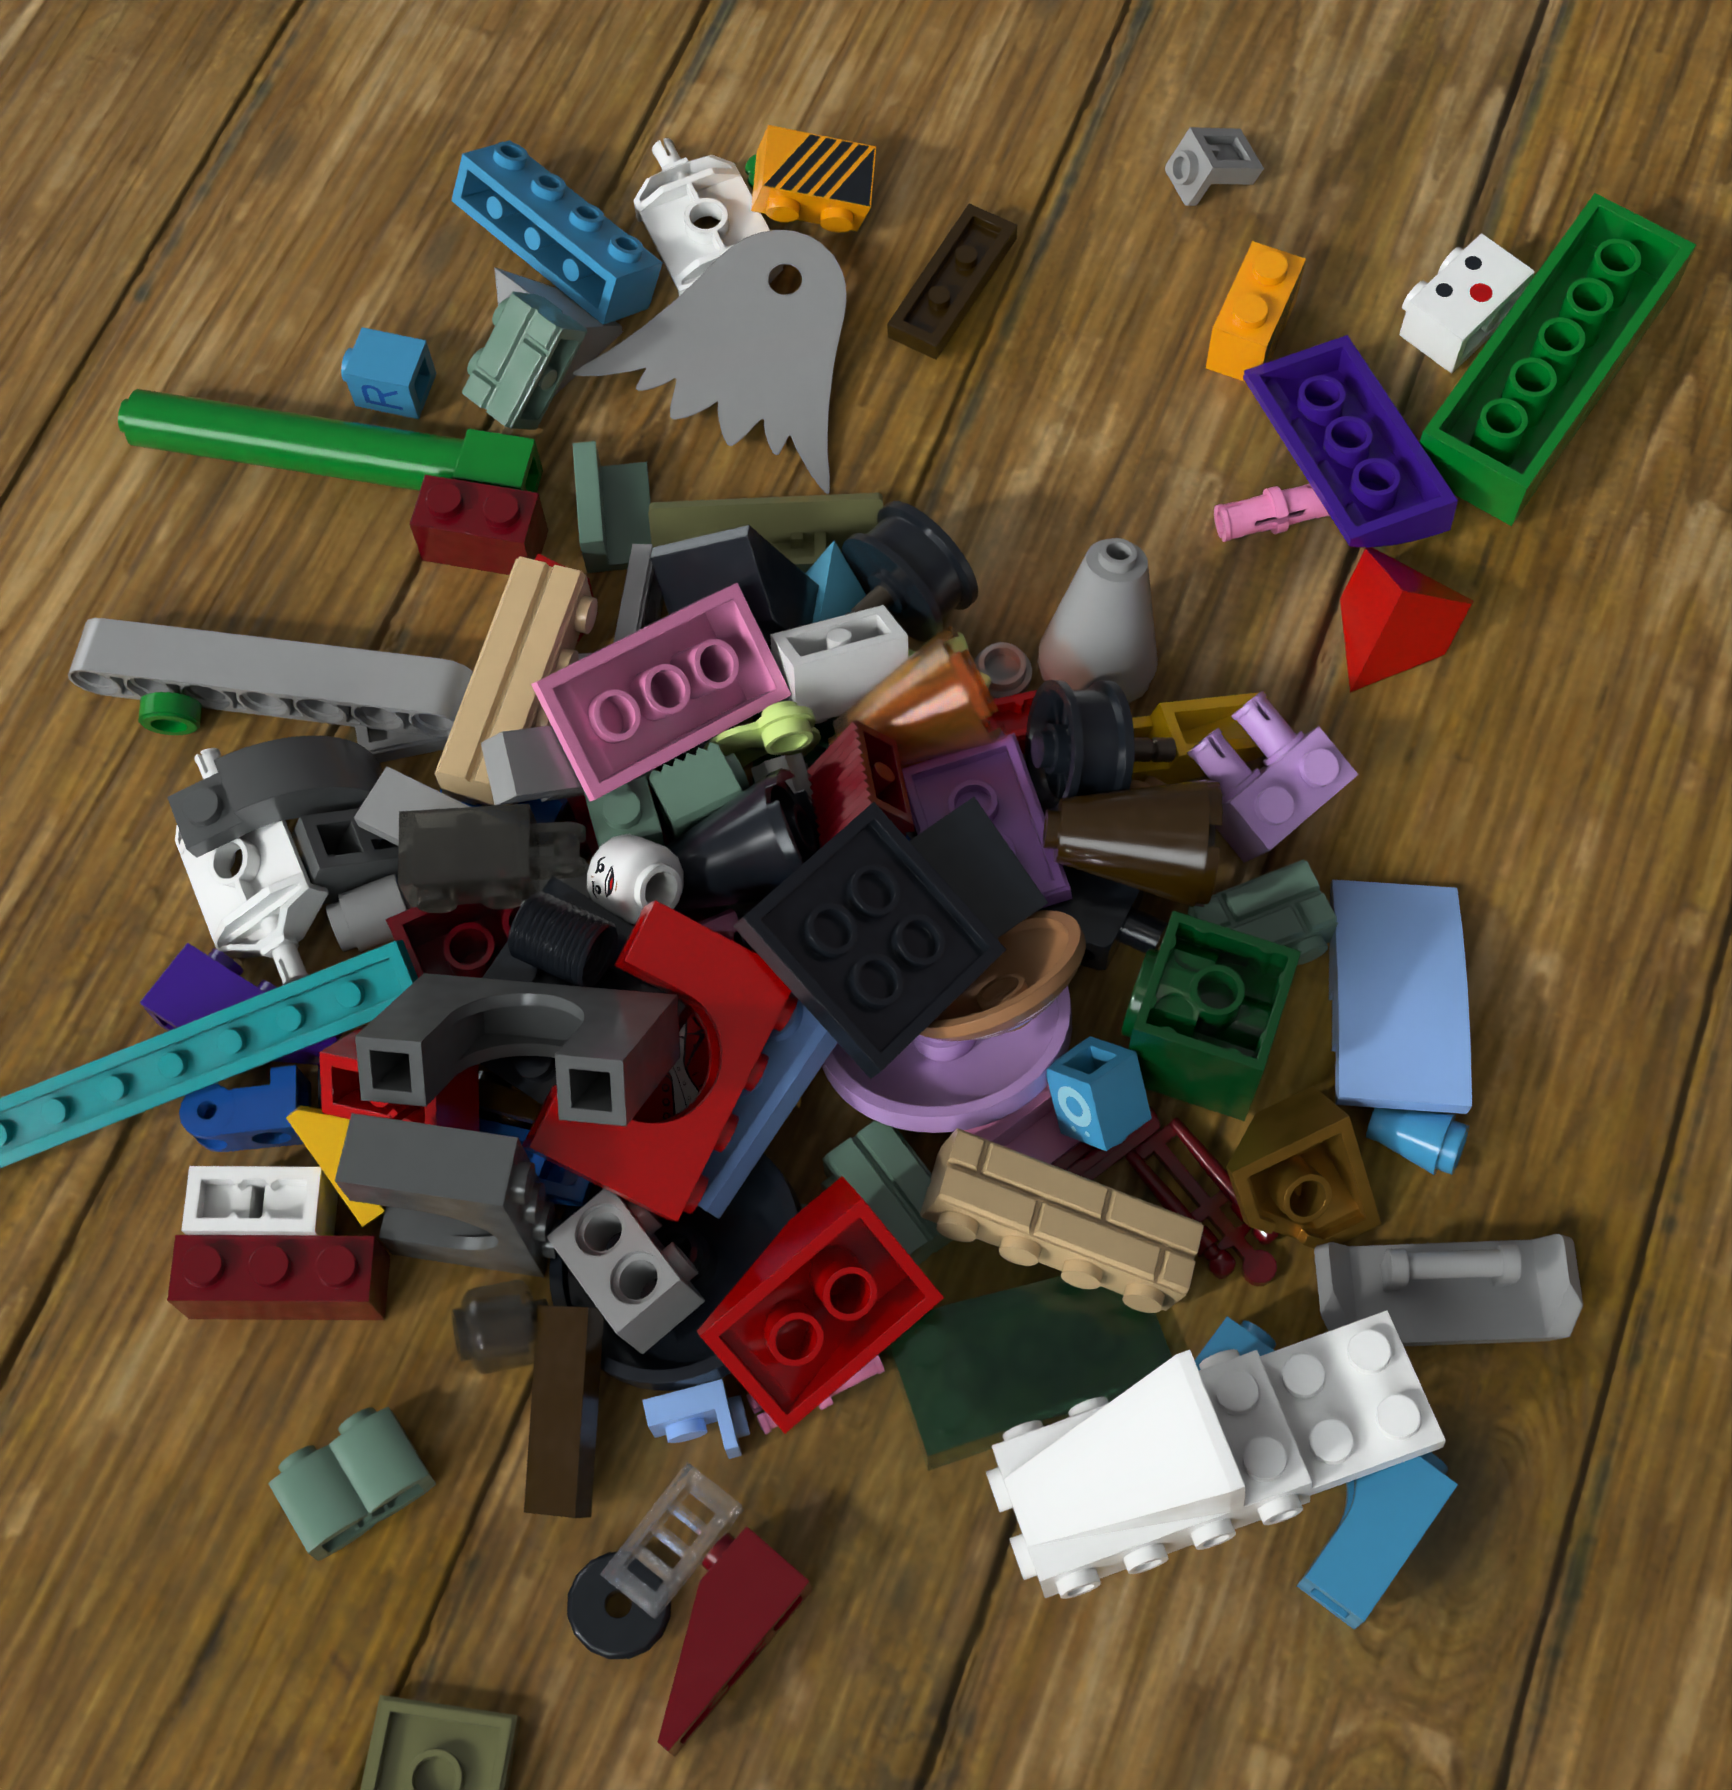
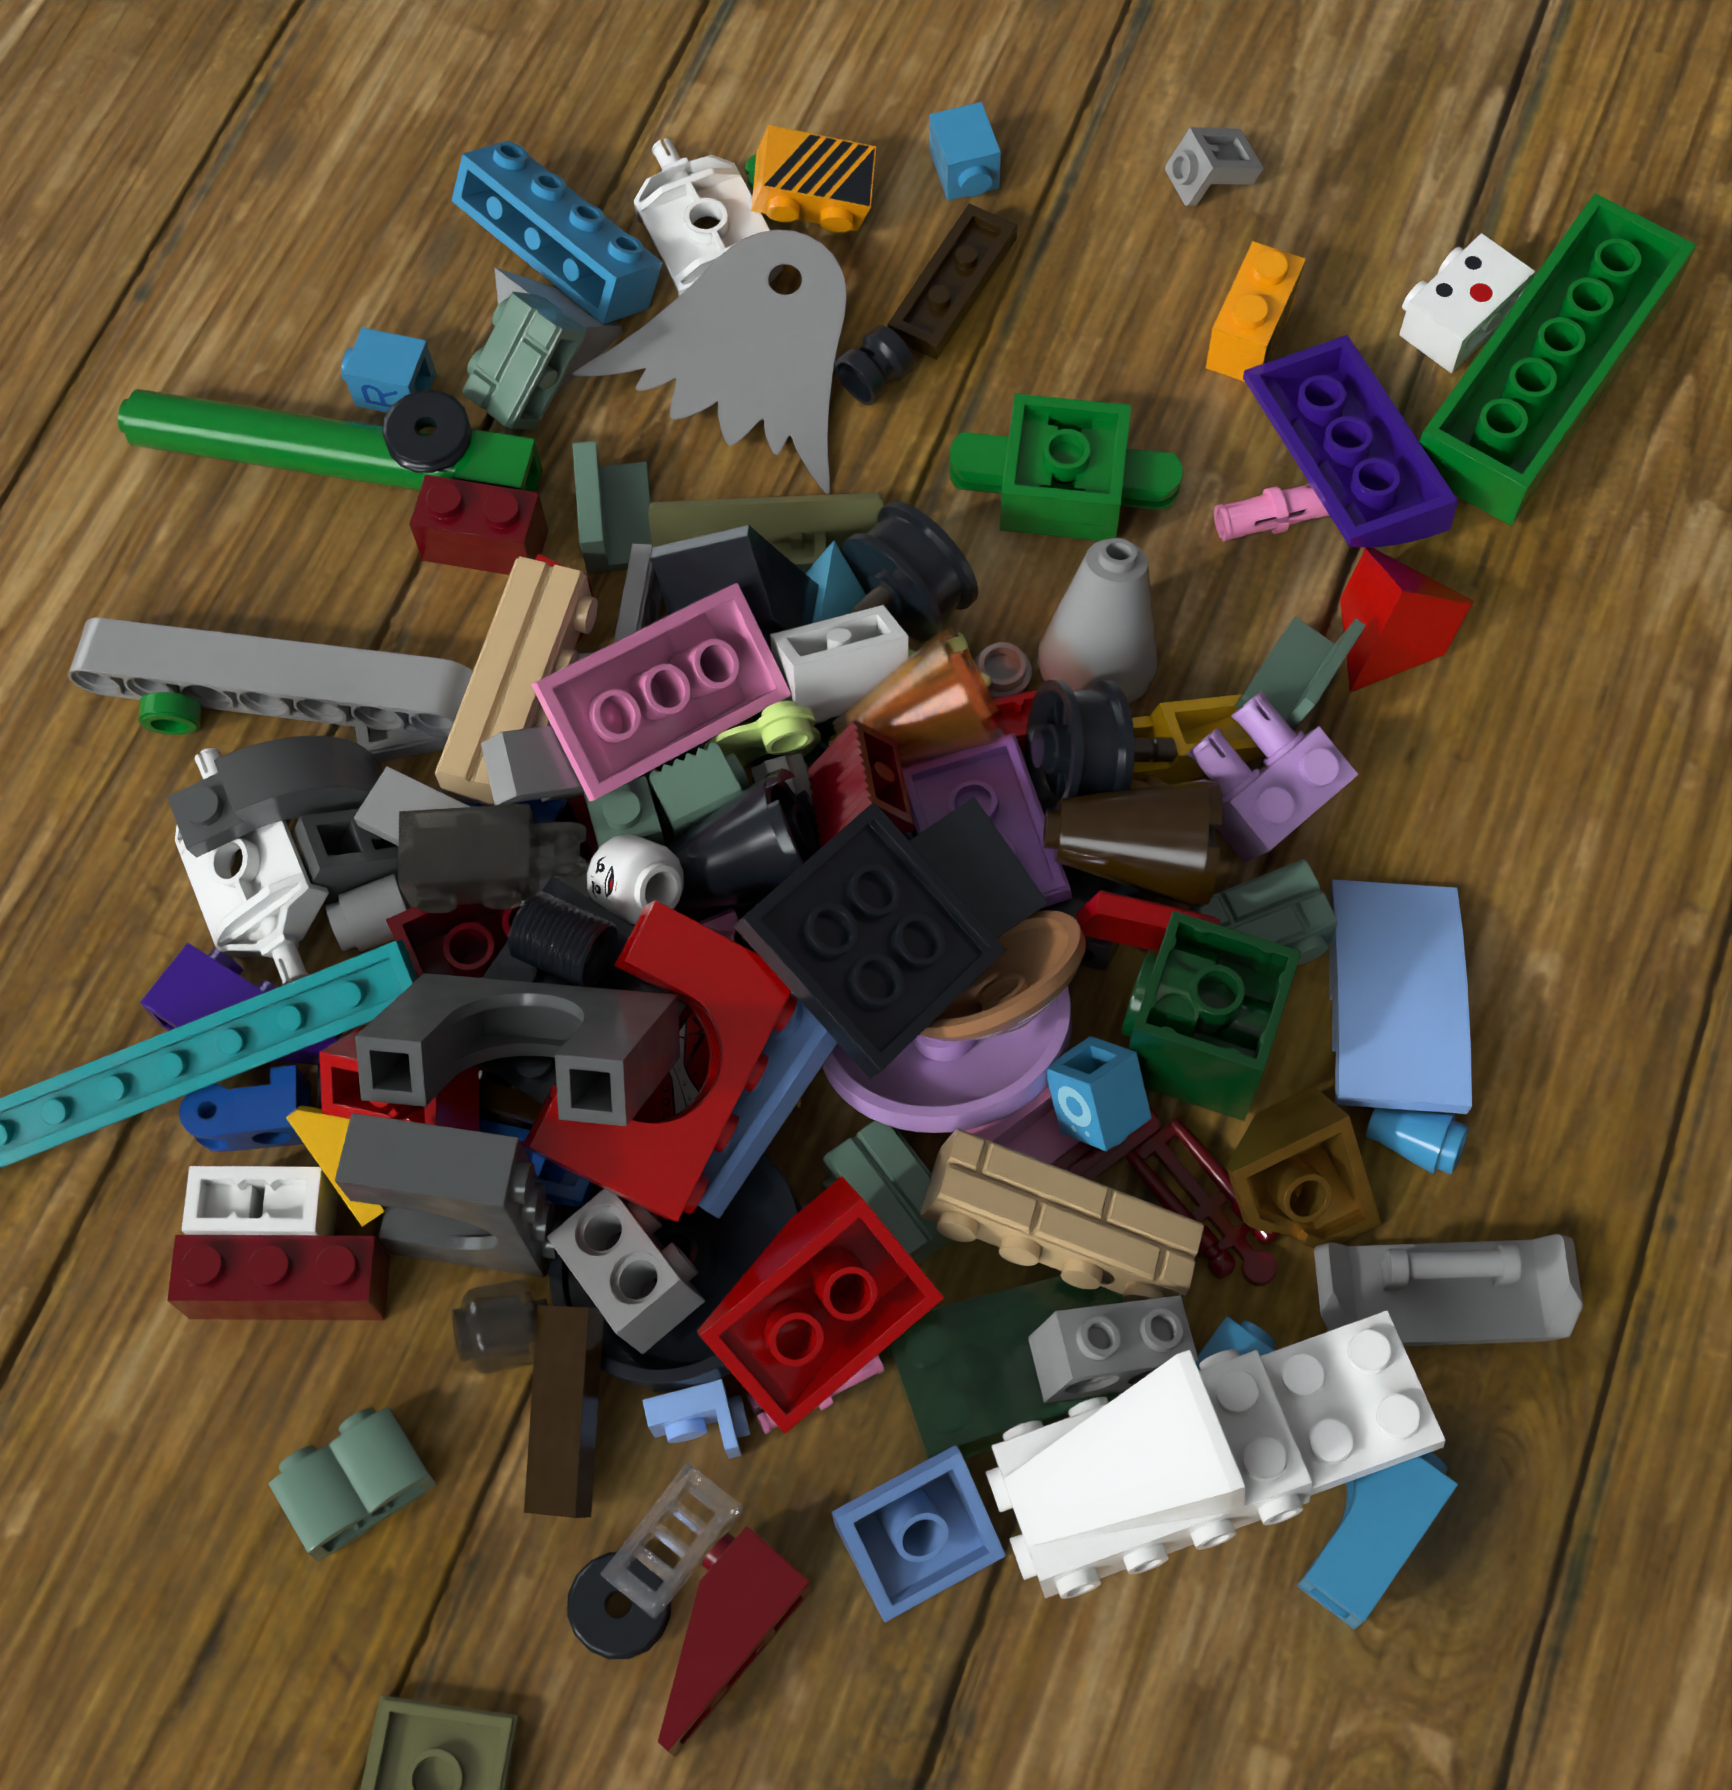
(429, 452): none -> black piece
(877, 362): none -> black wheel
(918, 1533): none -> medium blue slope
(964, 151): none -> dark azure brick
(1065, 443): none -> green brick
(1107, 1346): none -> light grey brick
(1129, 920): none -> red tile
(1300, 669): none -> sand green panel

